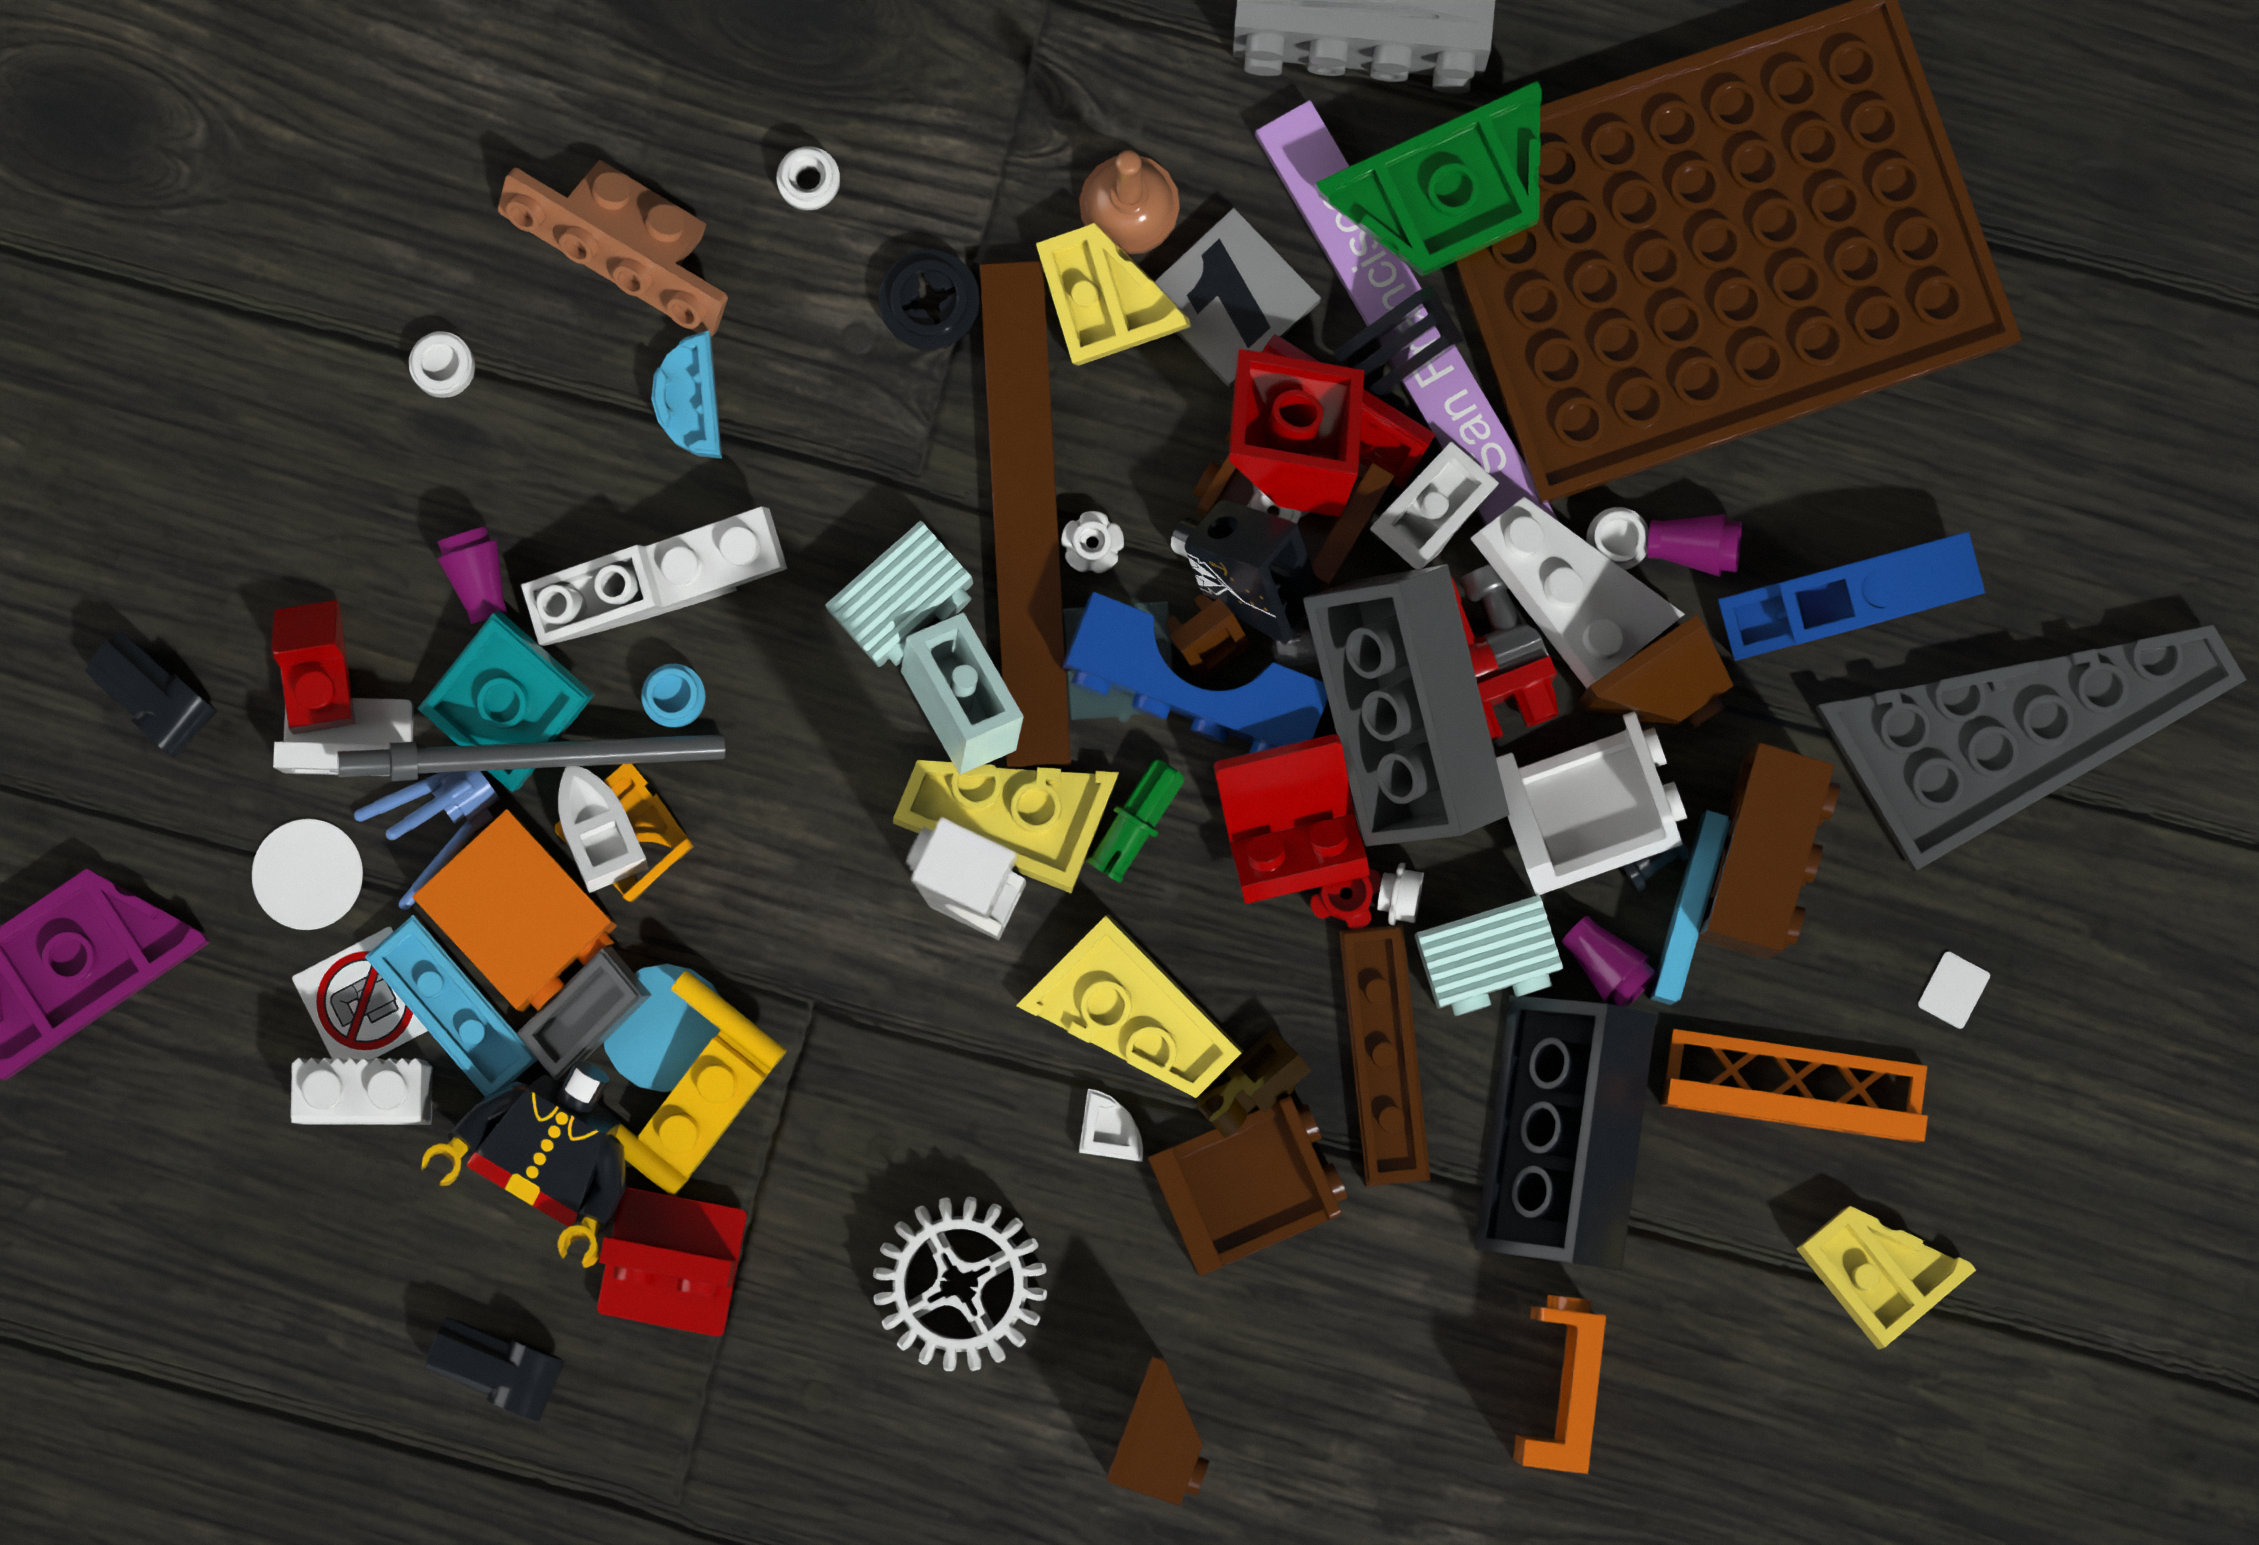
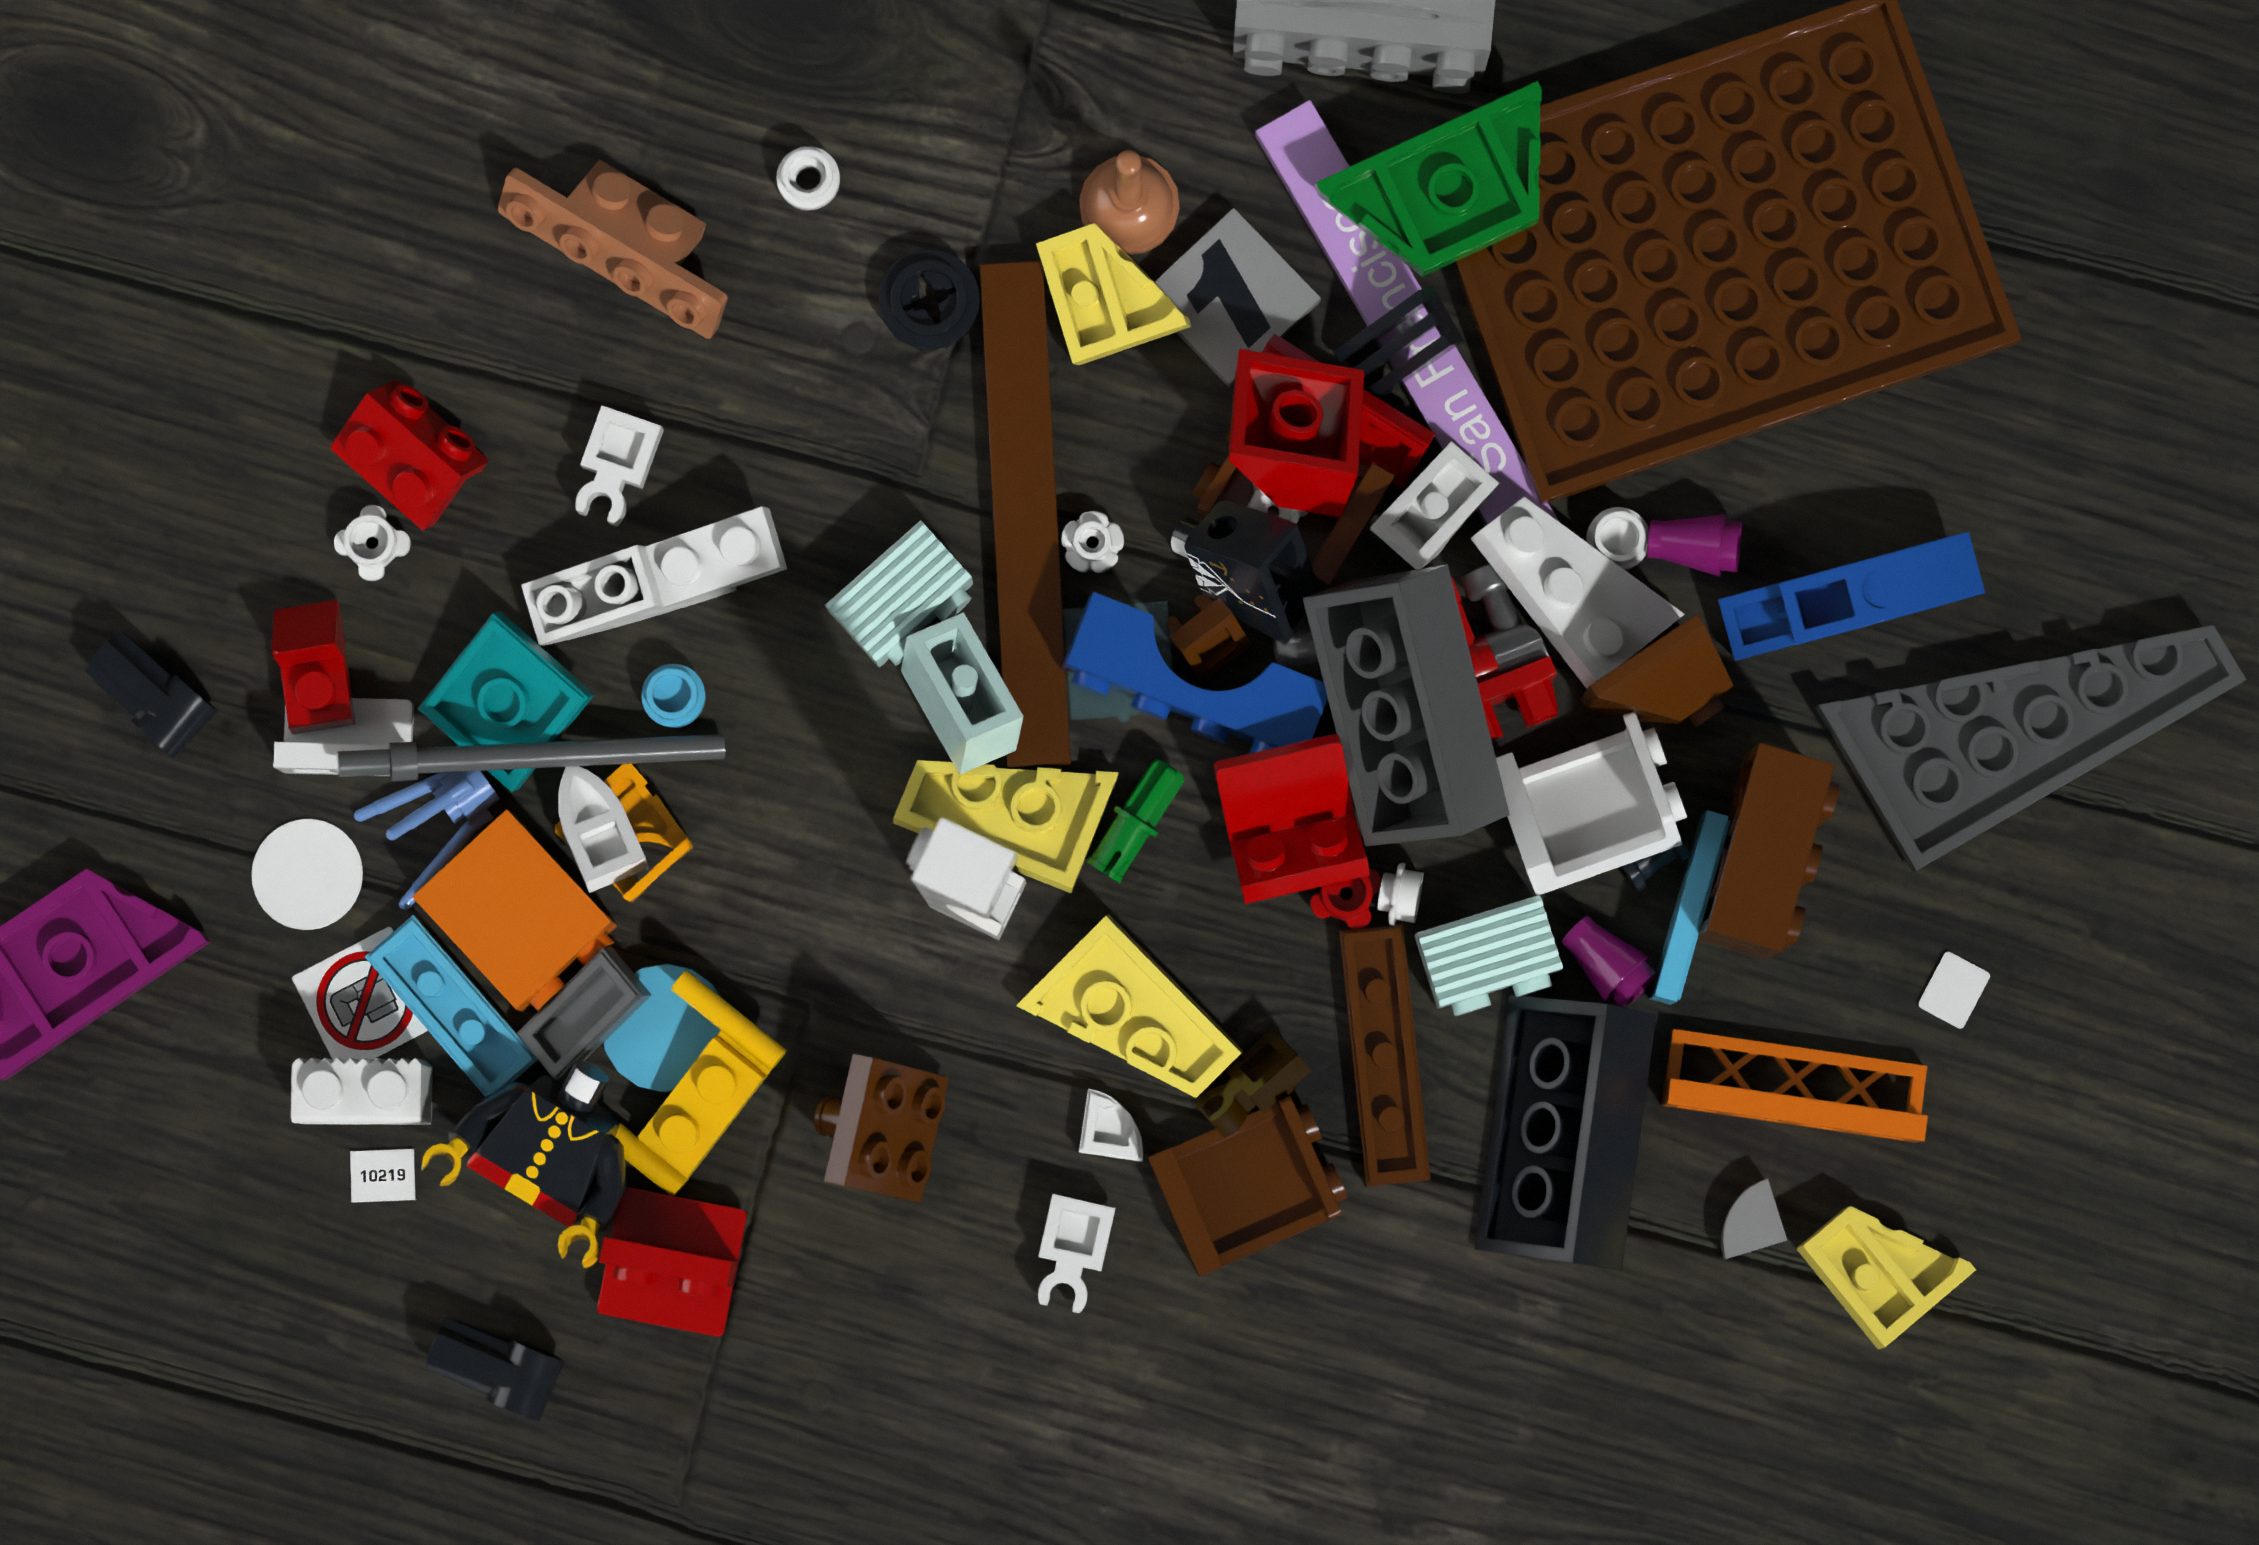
(354, 539): none -> white plate
(382, 1175): none -> white sticker
(408, 452): none -> red bracket
(441, 364): white tile -> none
(474, 572): magenta cone -> none
(618, 453): none -> white plate
(687, 396): medium azure plate -> none
(883, 1127): none -> reddish brown plate
(911, 1310): white gear -> none
(1075, 1239): none -> white plate
(1159, 1441): reddish brown slope -> none
(1578, 1389): orange panel -> none
(1752, 1222): none -> light grey tile

